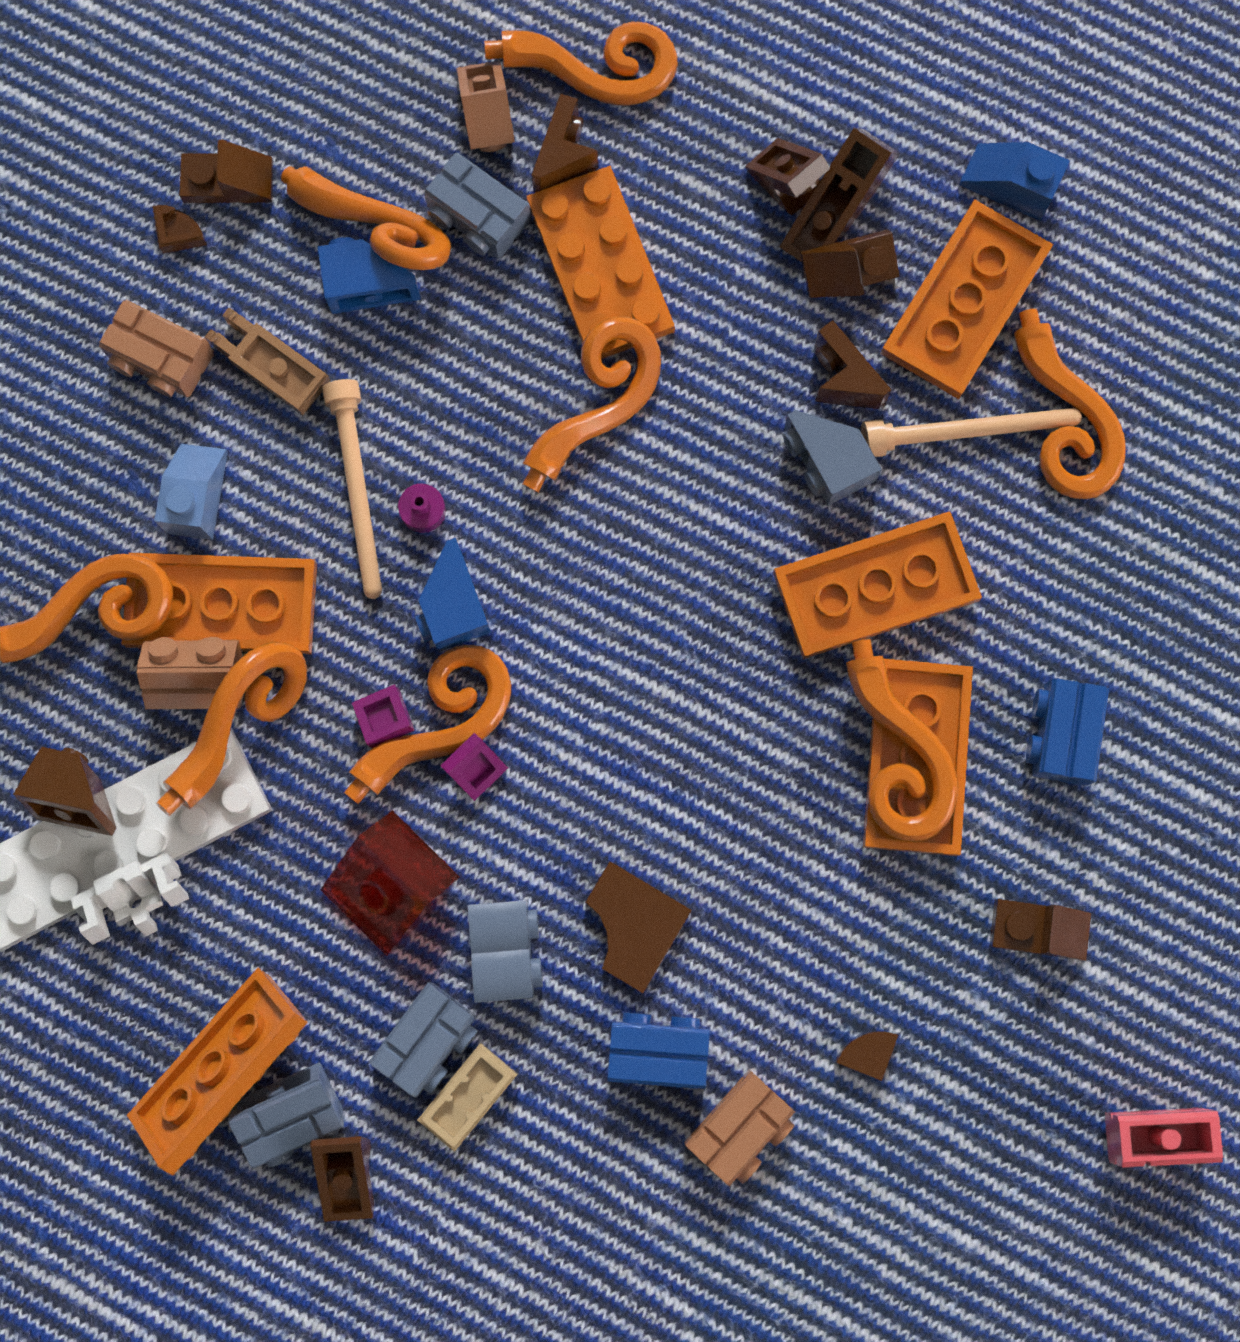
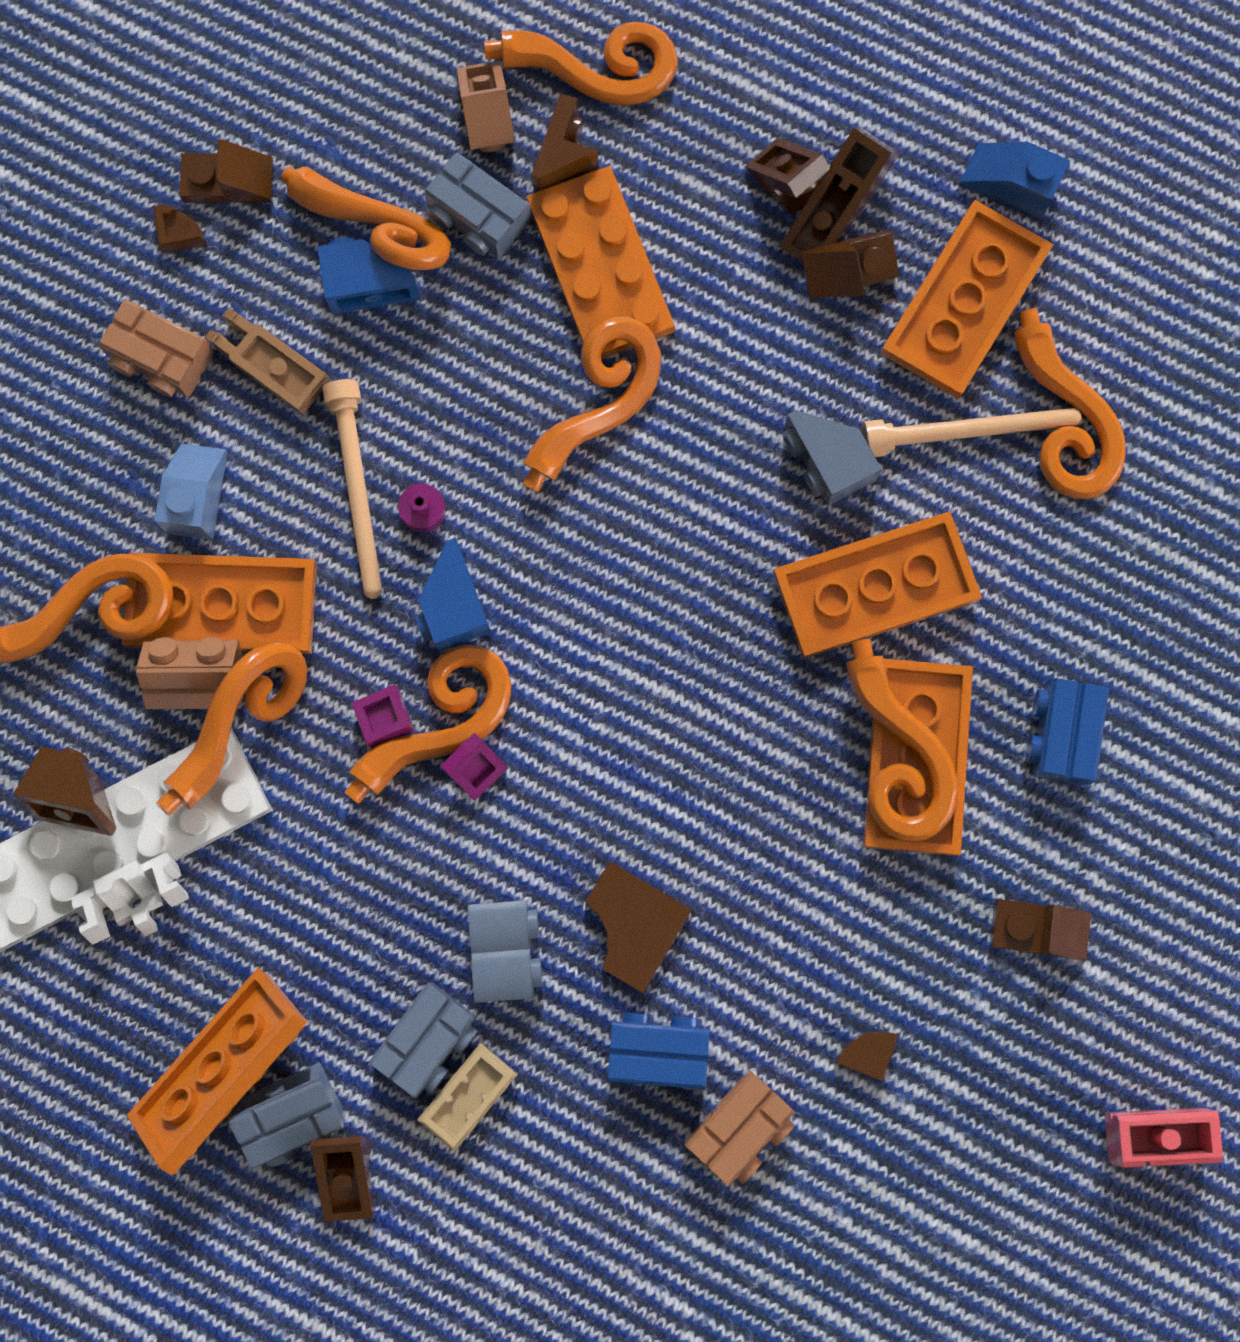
(389, 882): clear red slope -> none
(855, 380): reddish brown slope -> none

